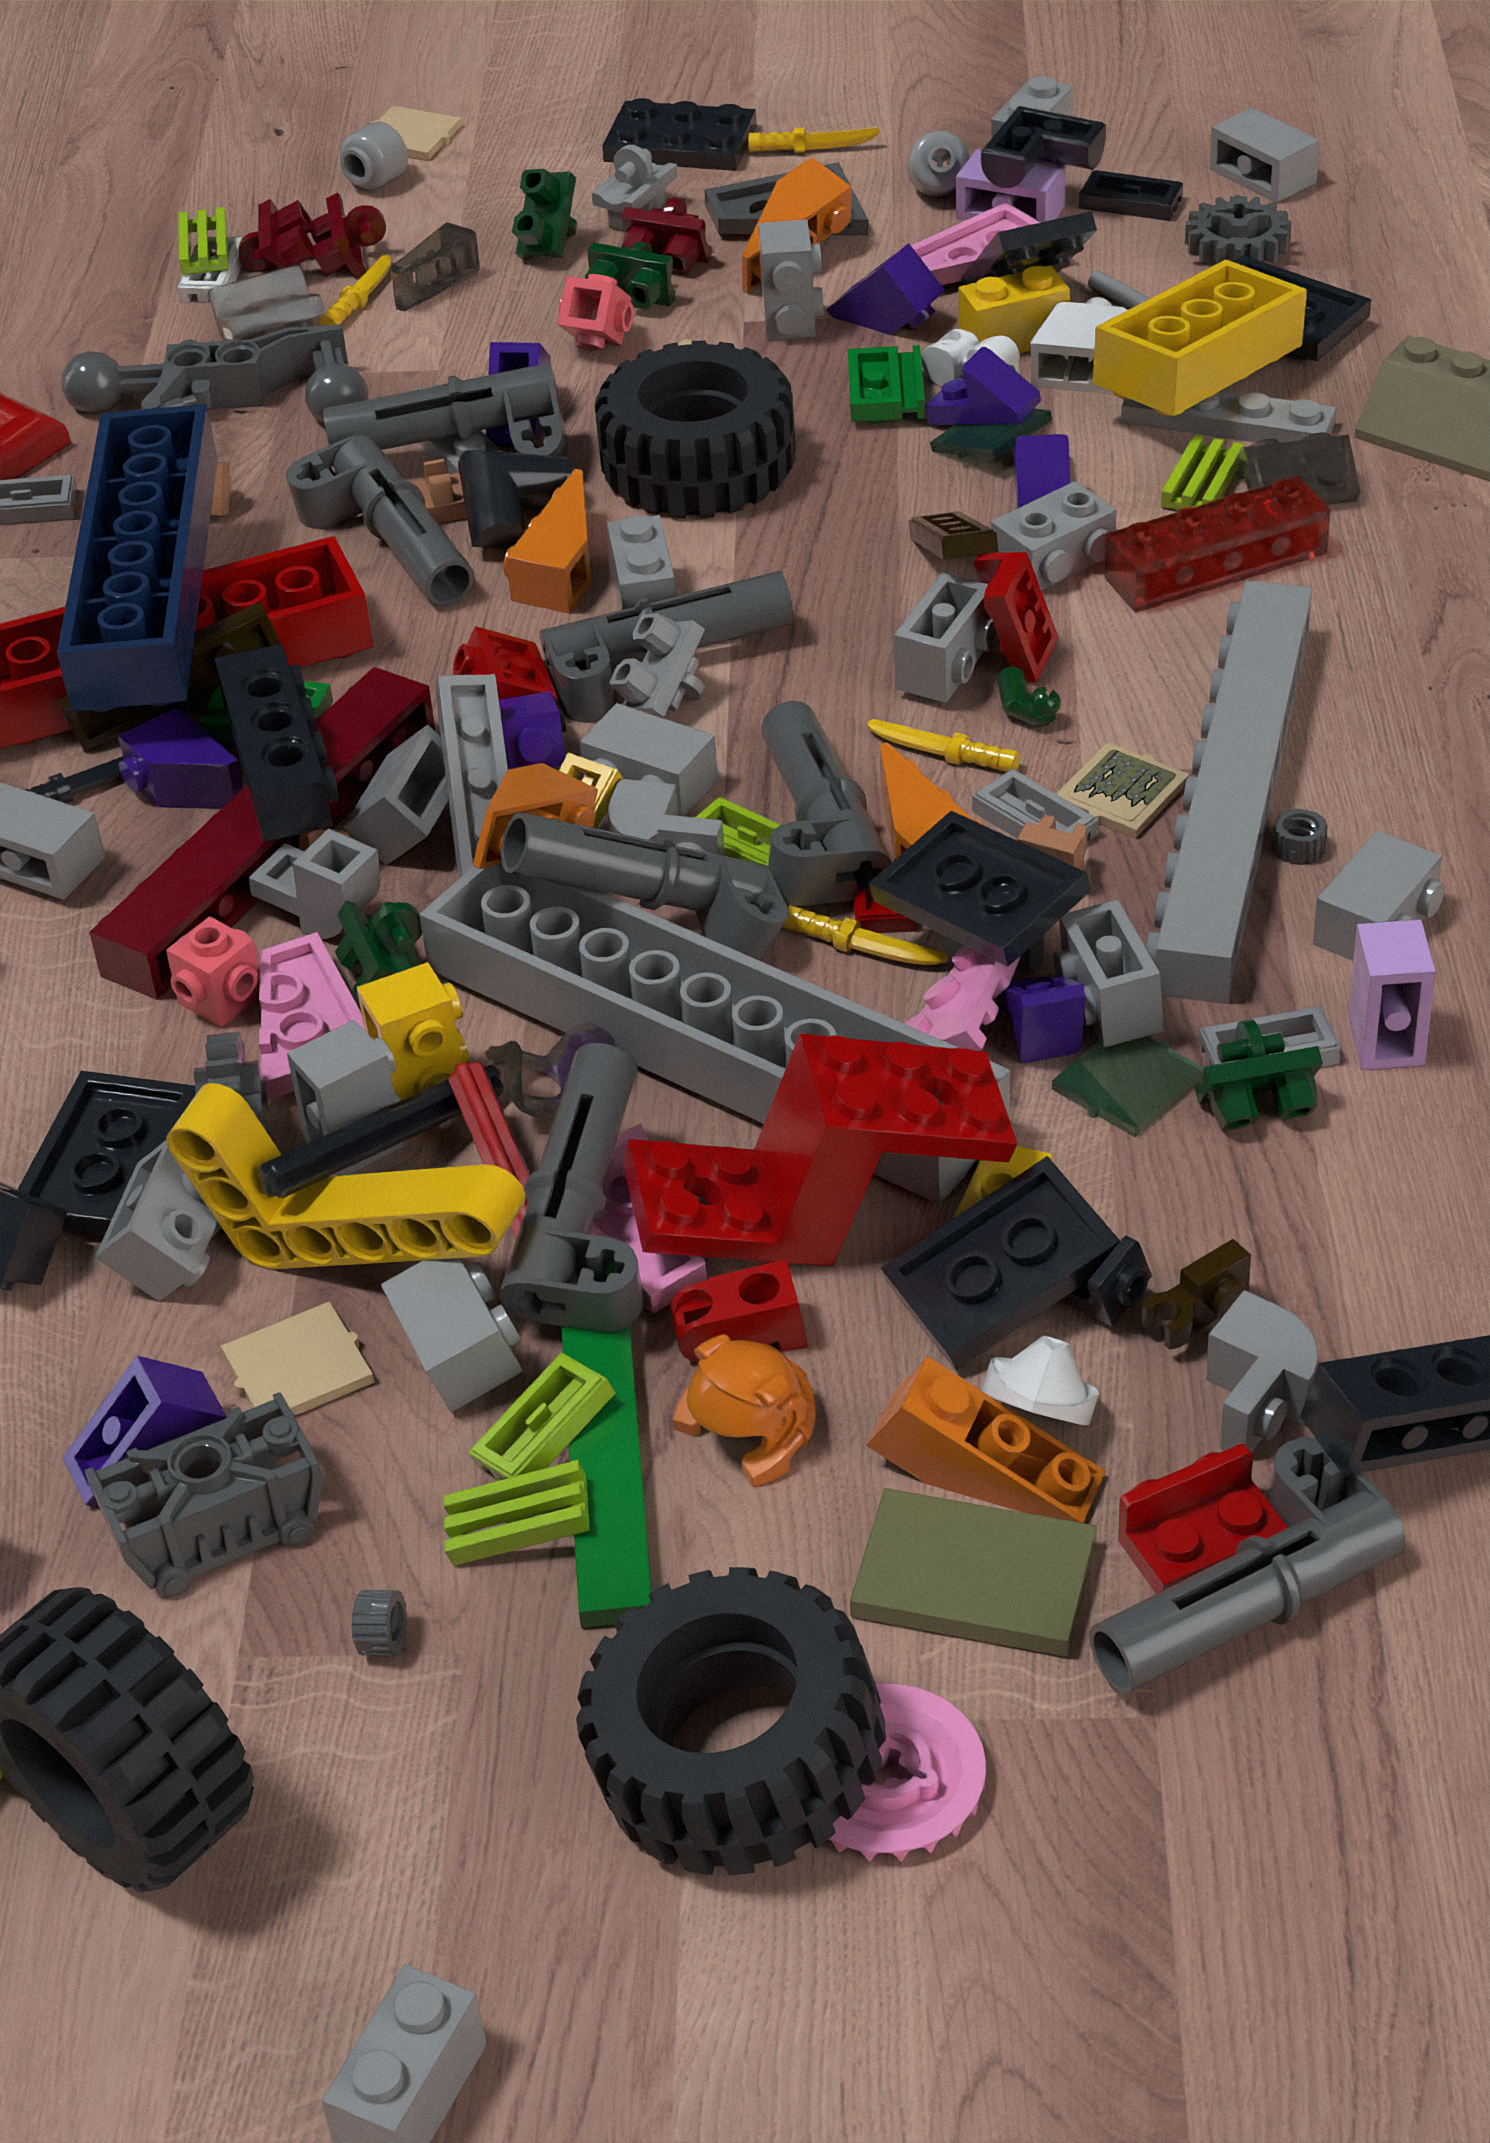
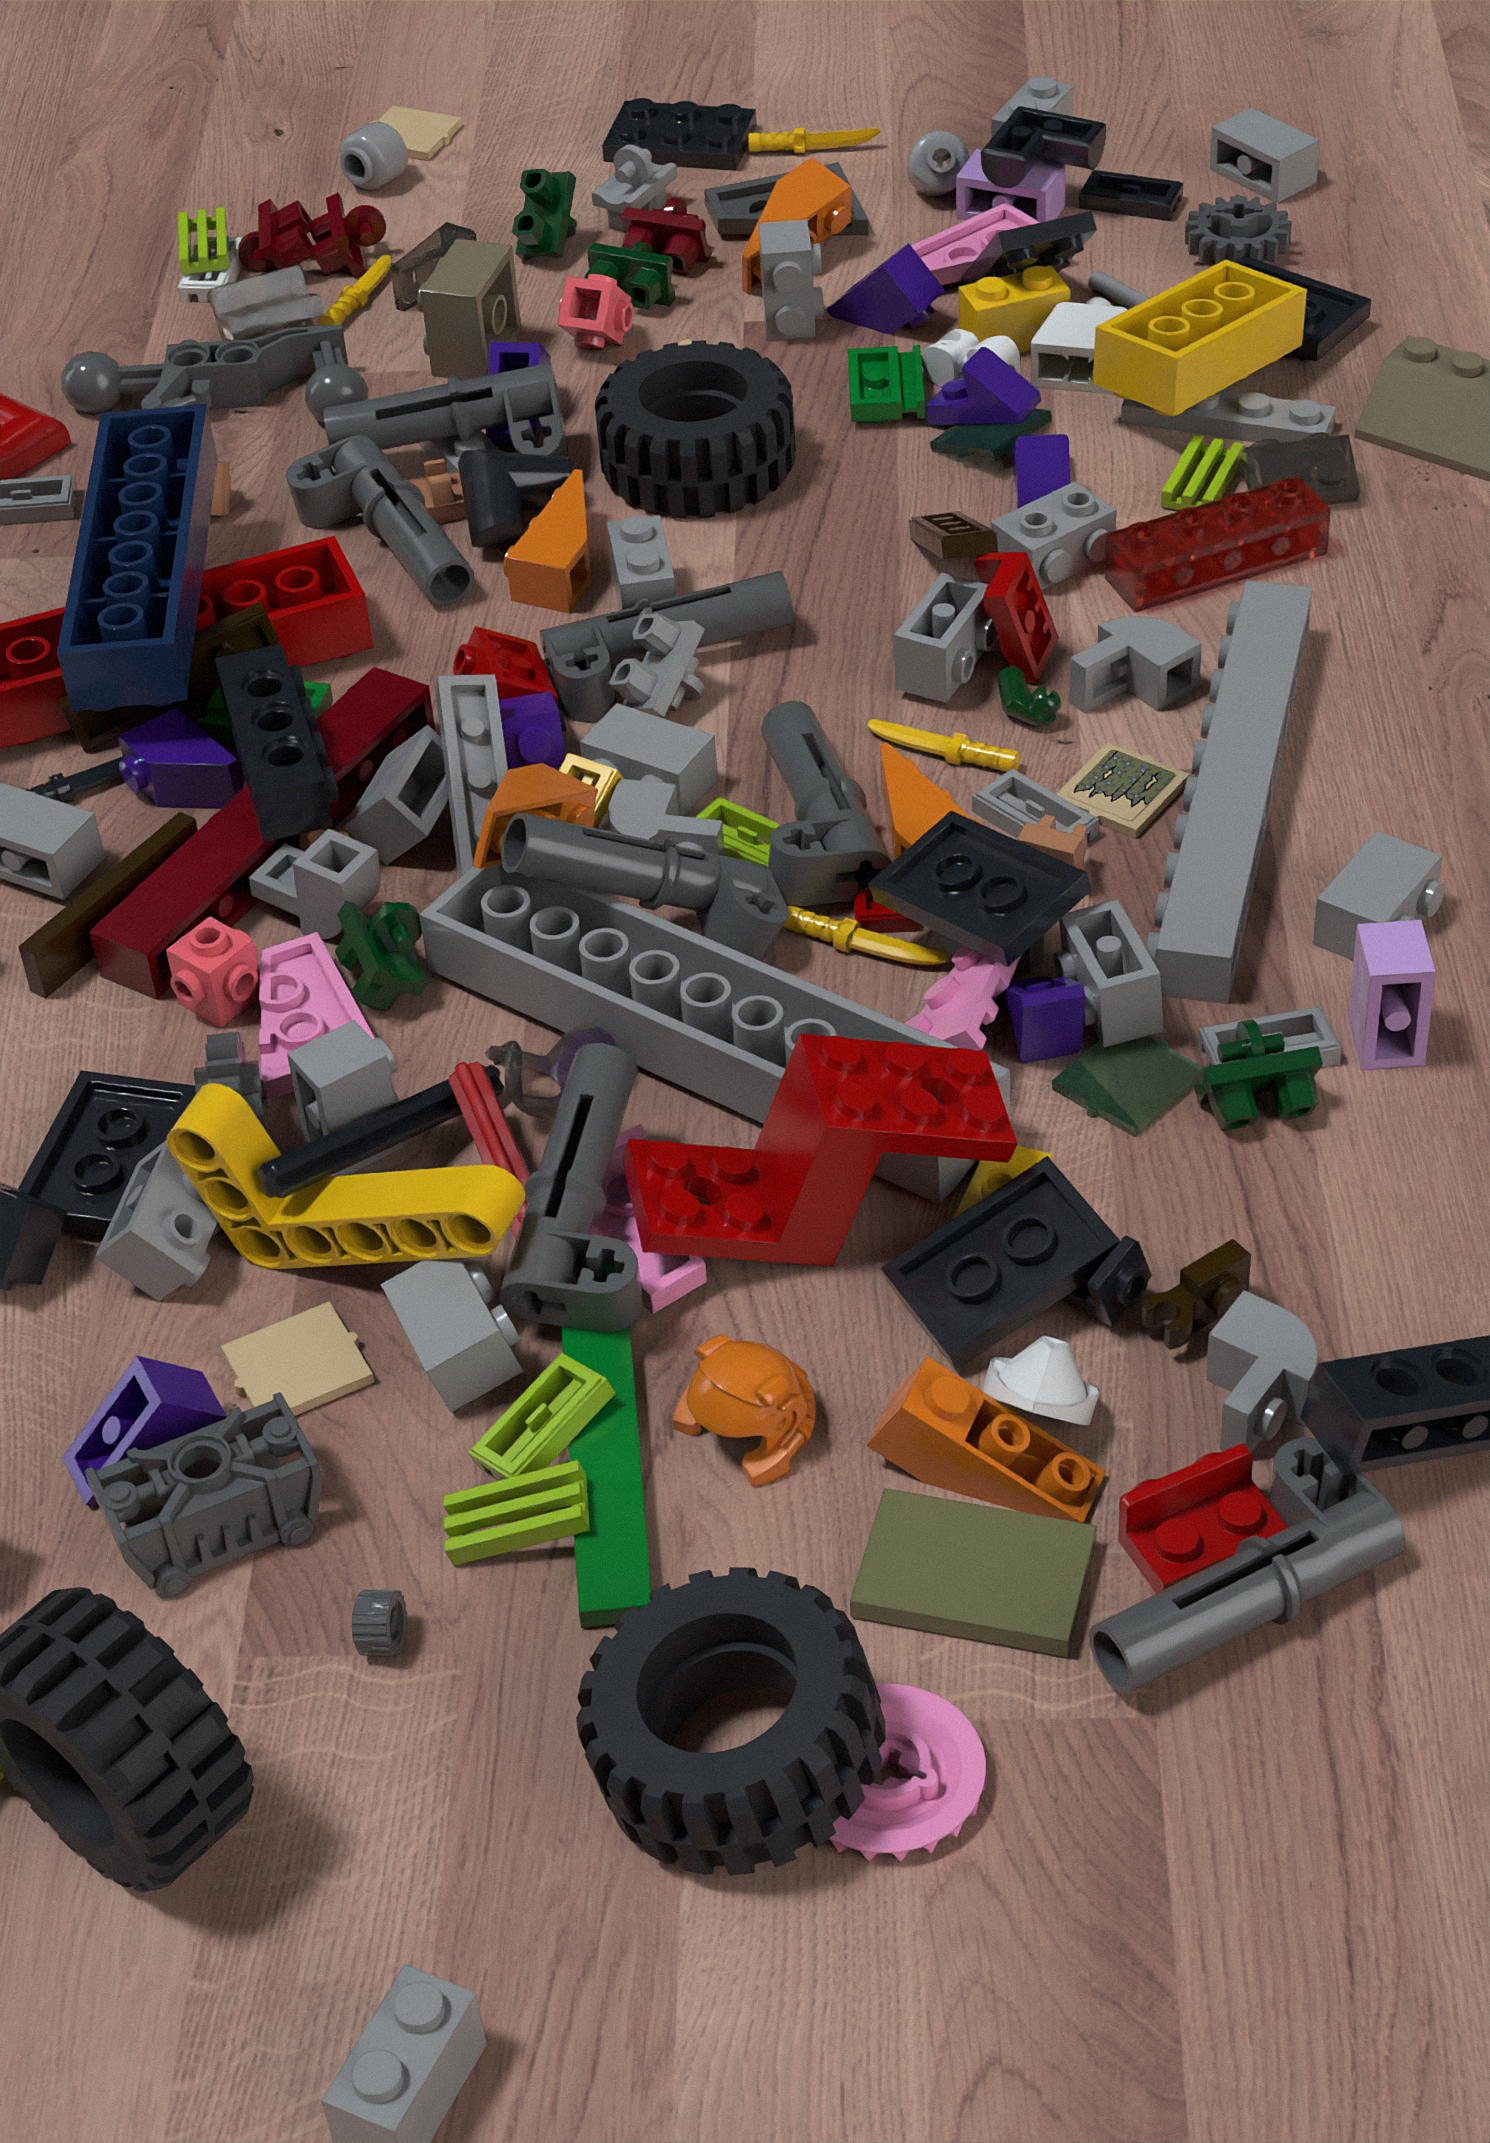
(64, 941): none -> dark brown tile
(417, 1024): yellow brick -> none
(467, 306): none -> dark tan brick
(744, 1305): red leg -> none
(1139, 657): none -> light grey brick
(1300, 836): dark grey axle -> none

